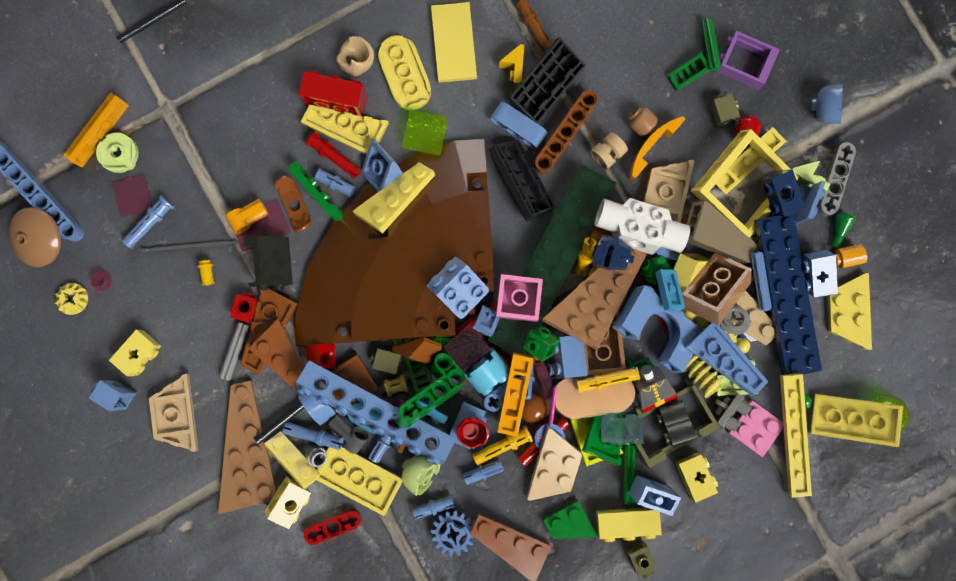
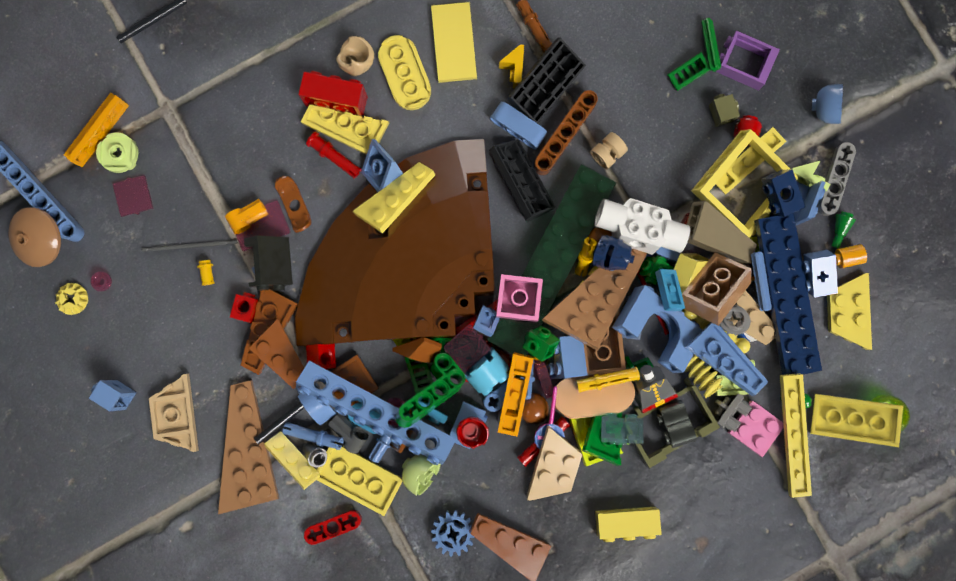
(125, 357): light yellow brick -> none
(153, 215): medium blue pin -> none
(233, 351): light grey axle -> none
(286, 515): brick -> none
(320, 197): green plate -> none
(334, 182): medium blue pin -> none
(386, 361): olive brick -> none
(396, 385): light yellow bush -> none
(425, 132): clear neon green hinge -> none
(433, 507): medium blue pin -> none
(458, 287): medium blue bracket -> none
(483, 472): medium blue axle -> none
(503, 445): yellow pin -> none
(570, 523): green wing -> none
(629, 473): green axle -> none
(637, 555): olive brick -> none
(643, 121): medium nougat head -> none
(654, 495): medium blue brick -> none
(668, 130): light orange slope -> none
(669, 187): tan wing -> none
(707, 483): light yellow brick -> none

